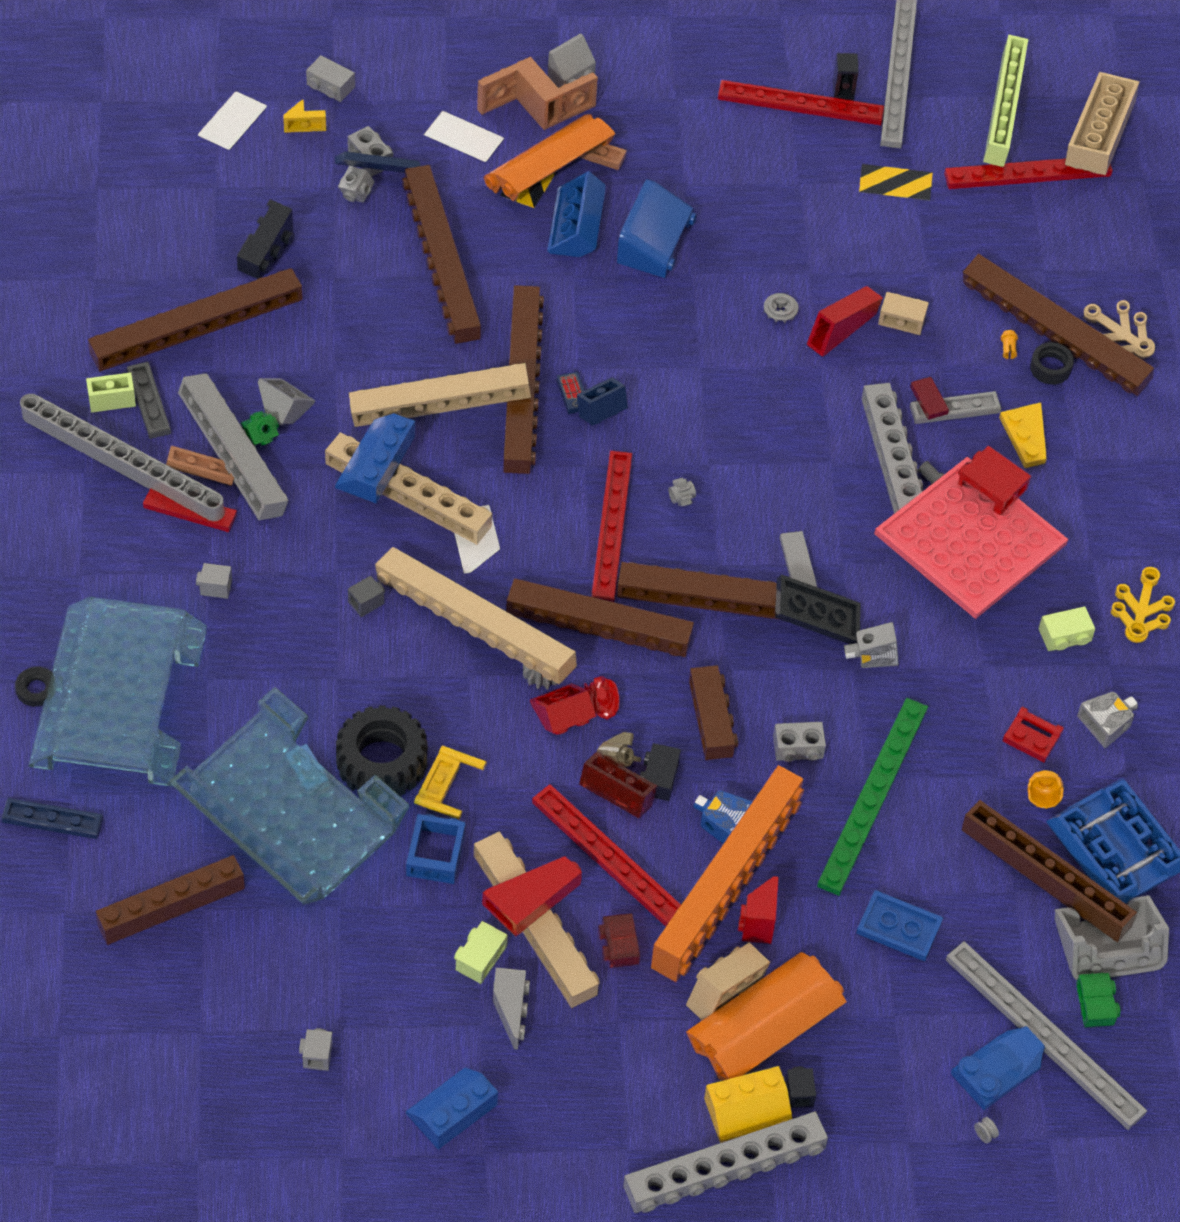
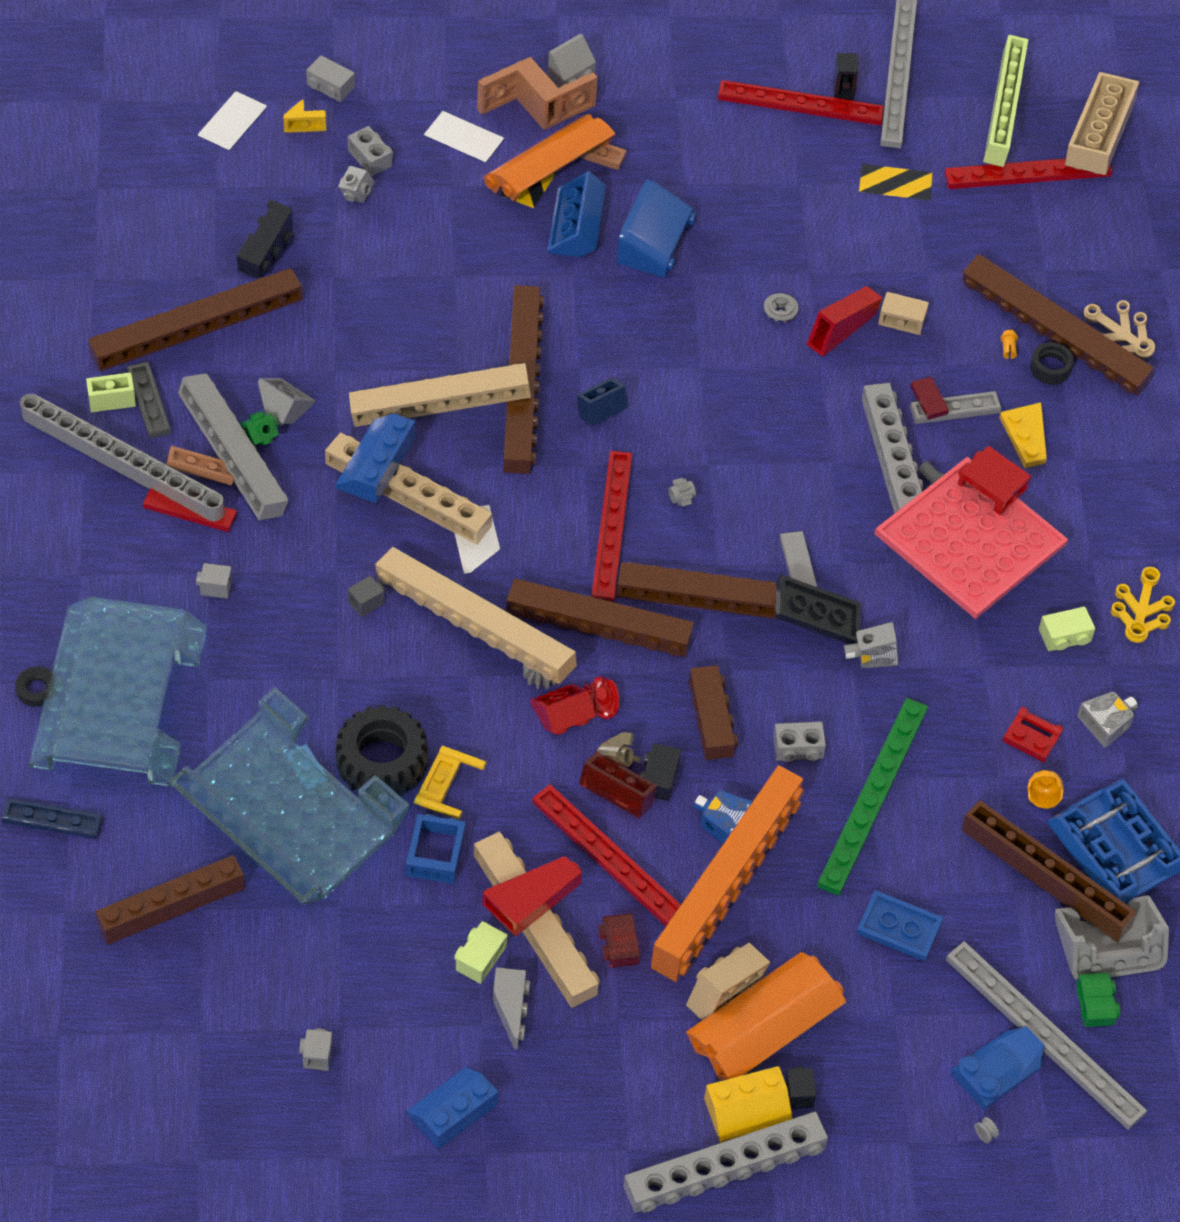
(375, 162): dark blue tile -> none
(442, 255): reddish brown brick -> none
(570, 386): tile -> none
(759, 913): red slope -> none

